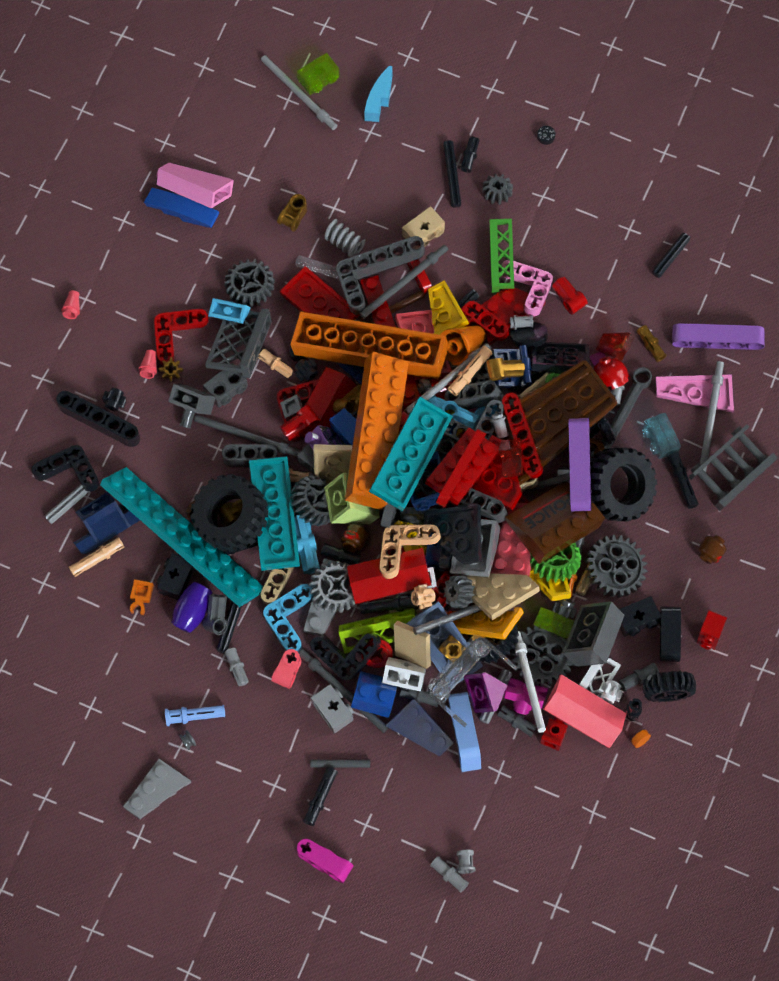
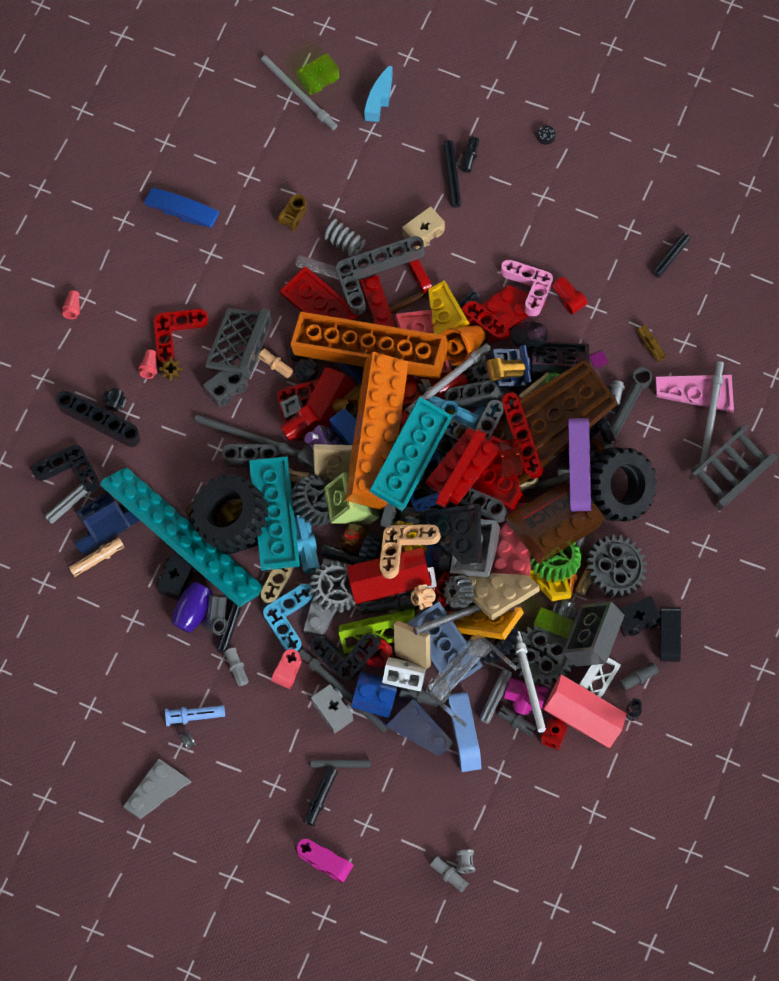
(141, 594): orange plate -> none
(191, 401): dark grey brick -> none
(195, 184): bright pink slope -> none
(228, 310): medium azure slope -> none
(249, 273): dark grey gear -> none
(371, 548): none -> black bush
(430, 259): dark grey bar -> none
(451, 648): pearl gold piece -> none
(465, 376): light nougat pin -> none
(484, 691): magenta slope -> none
(491, 185): dark grey gear -> none
(495, 266): bright green fence -> none
(499, 425): light grey pin -> none
(521, 321): light grey pin -> none
(610, 691): white gear -> none
(612, 372): red cylinder -> none
(615, 344): clear red slope -> none
(640, 738): orange tile -> none
(661, 435): clear light blue brick -> none
(669, 686): black gear -> none
(680, 473): black pin -> none
(711, 630): red brick -> none
(712, 549): reddish brown head -> none
(718, 336): medium lavender beam -> none

